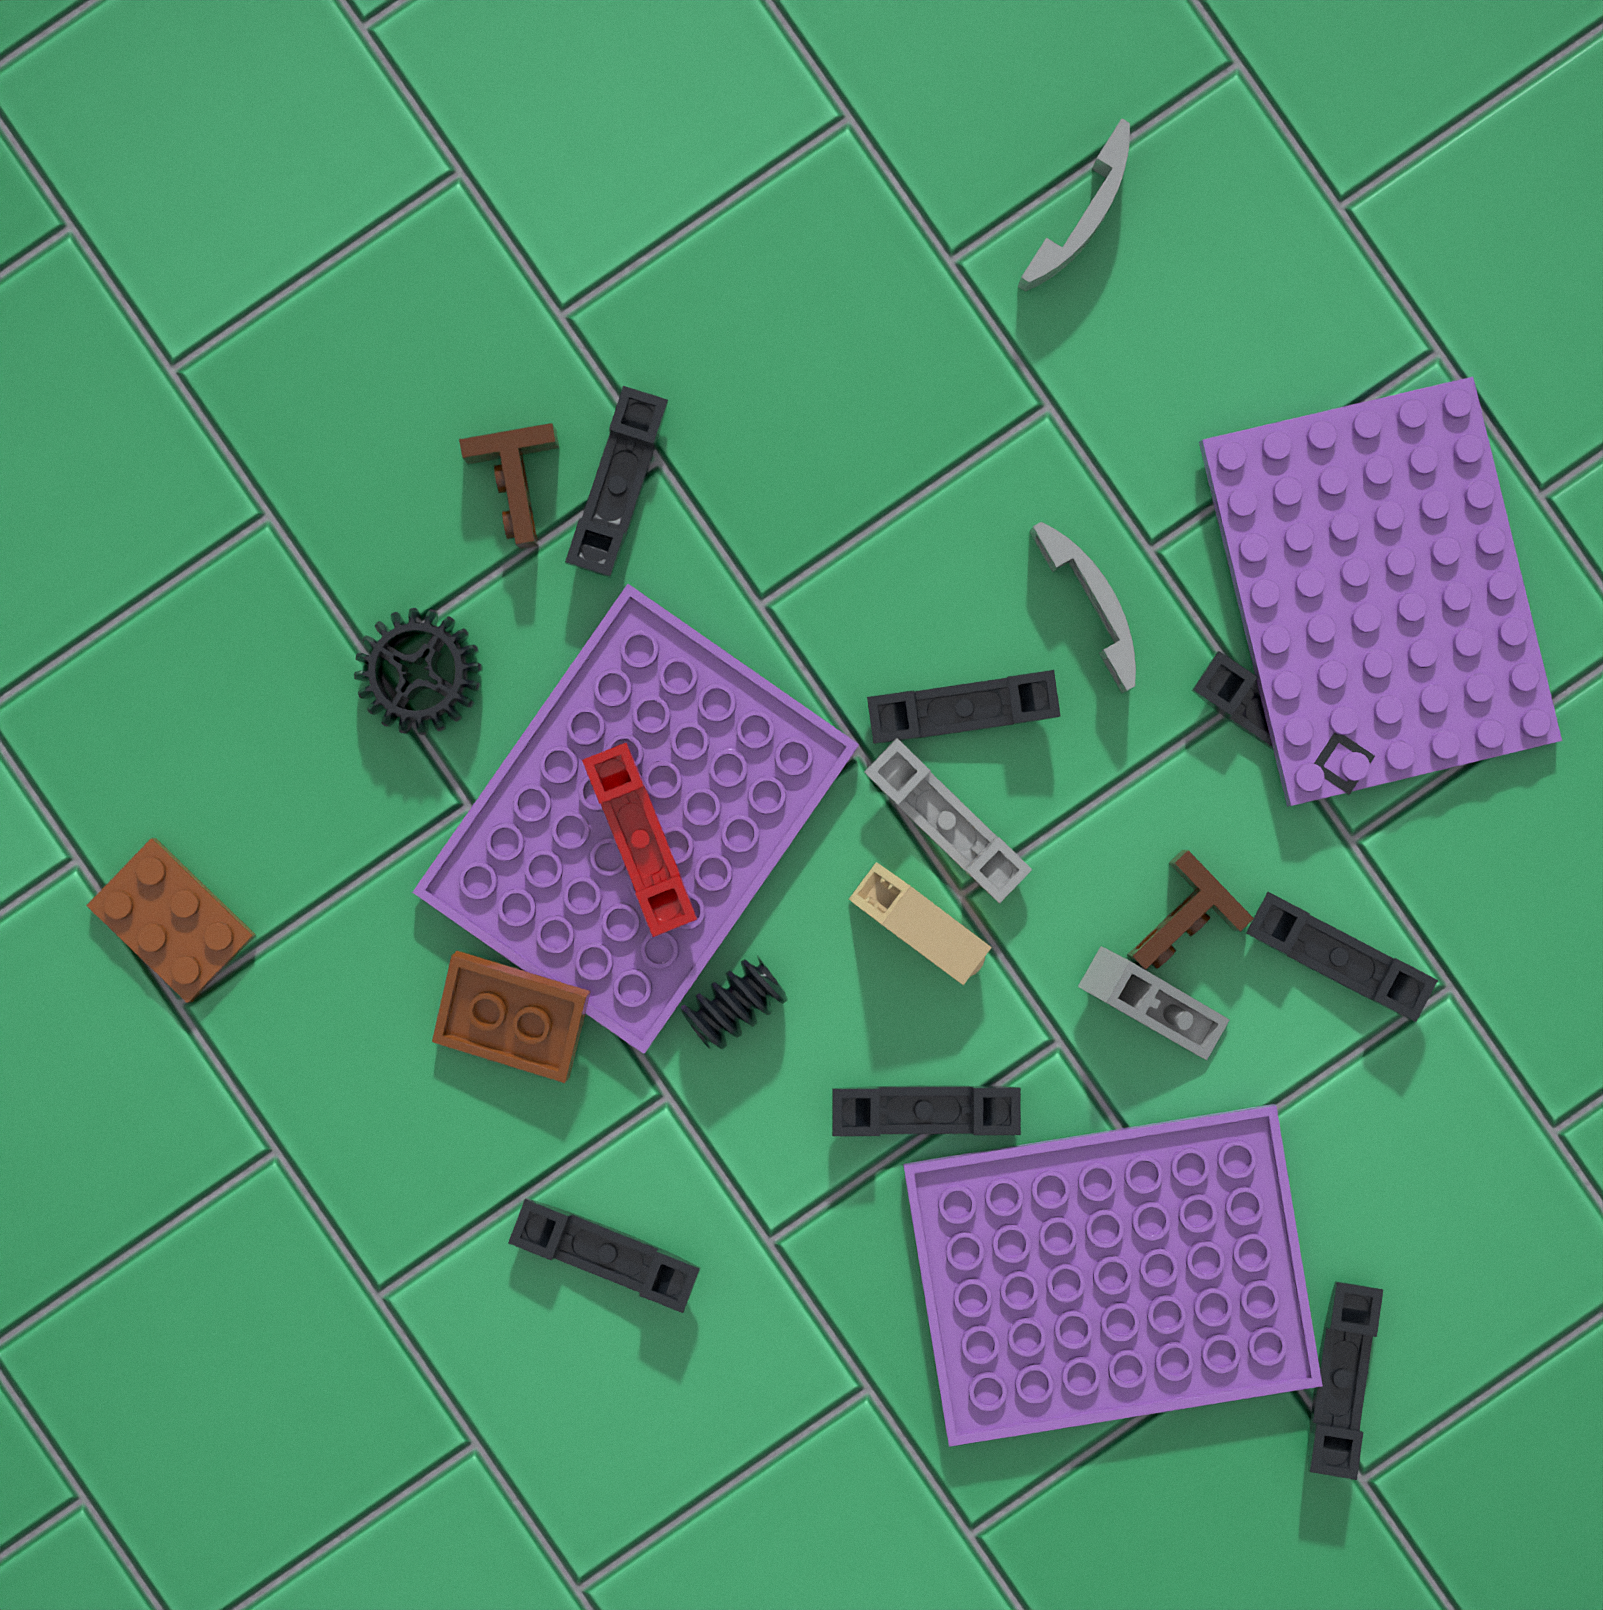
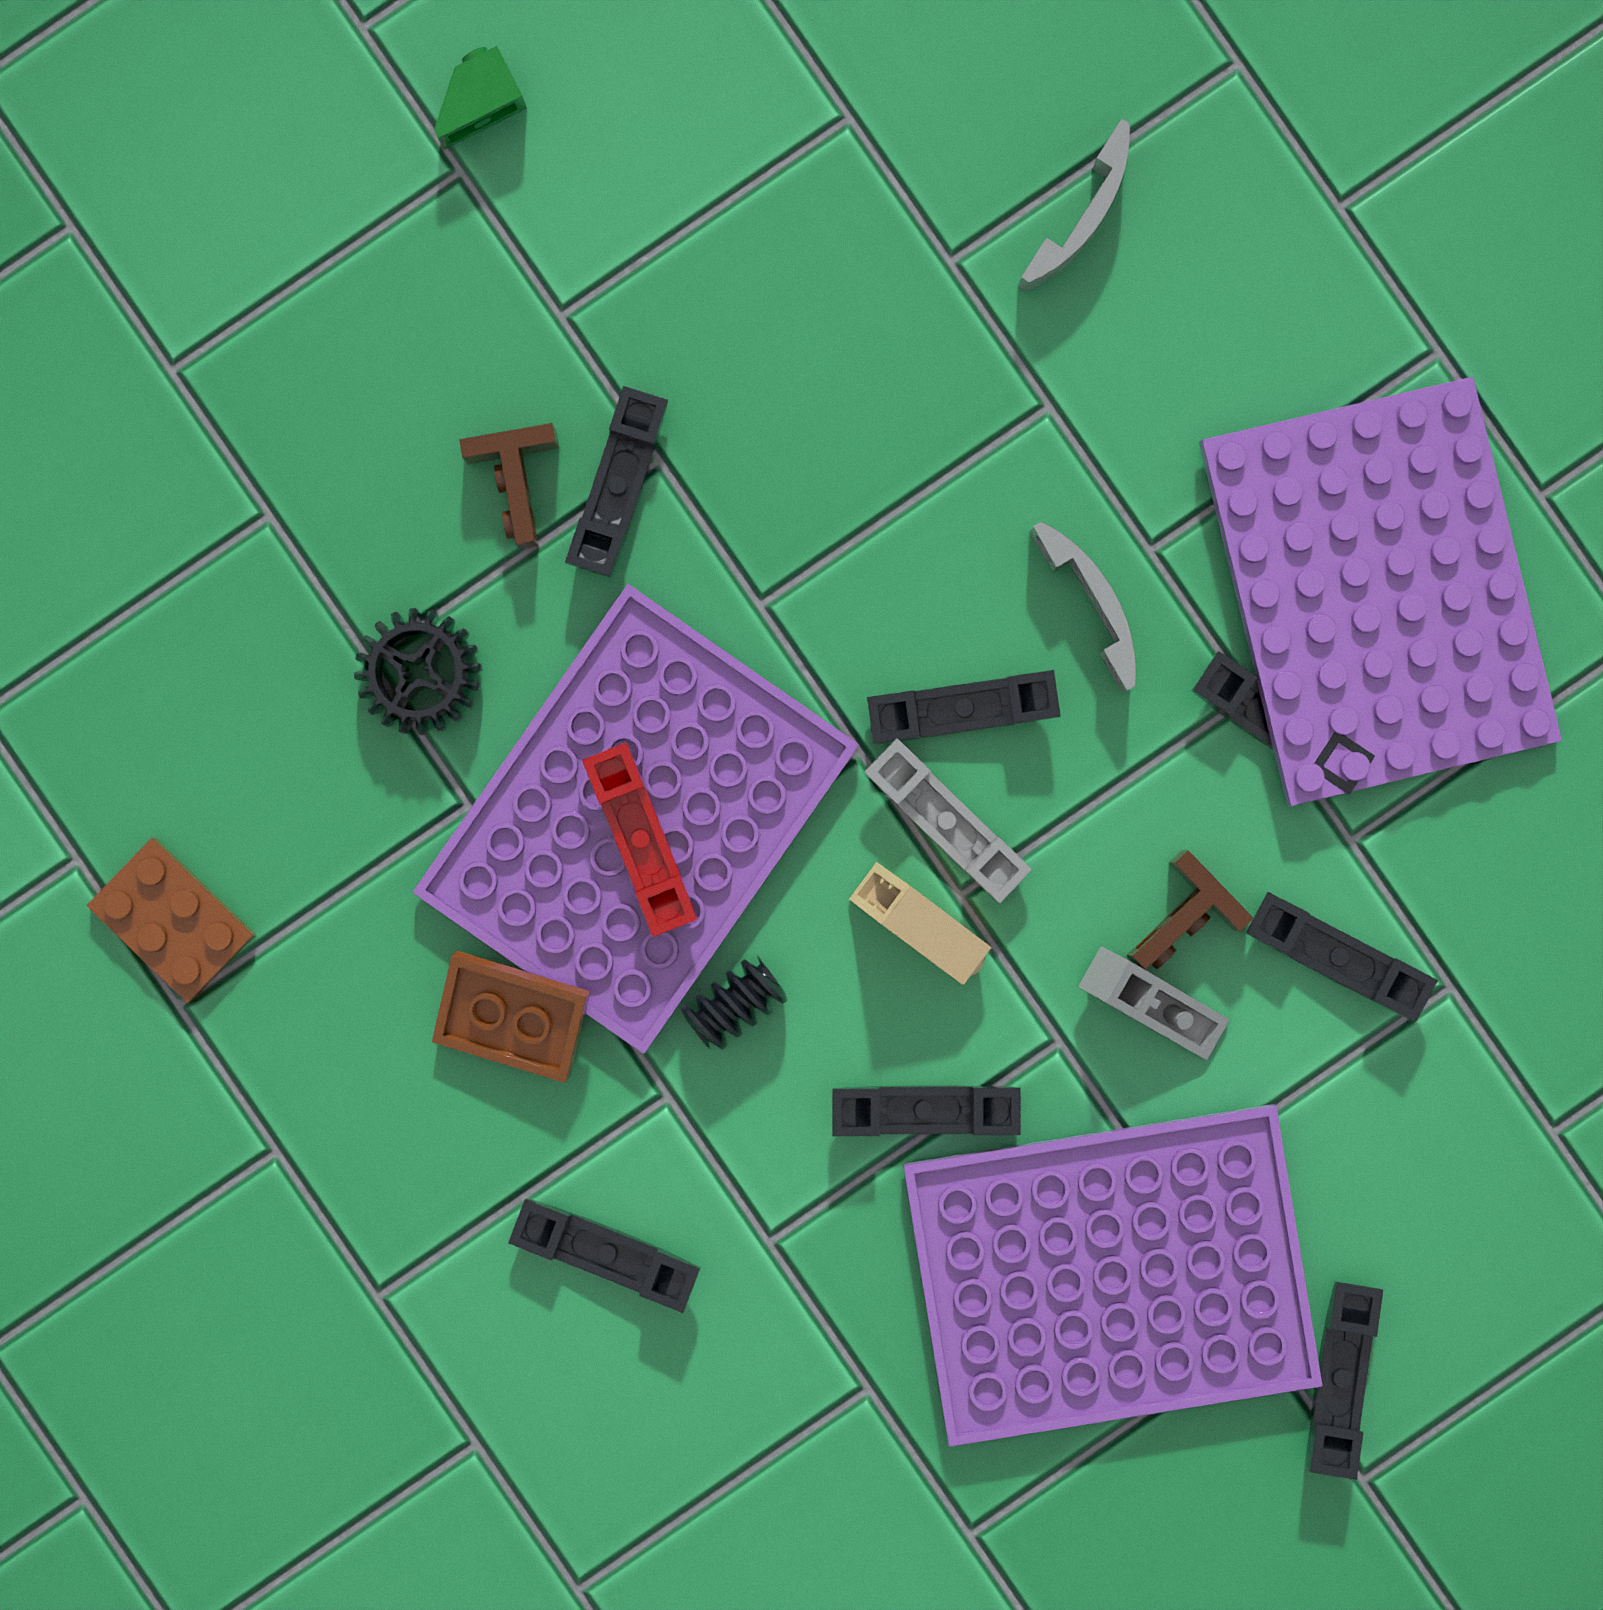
(477, 97): none -> green slope

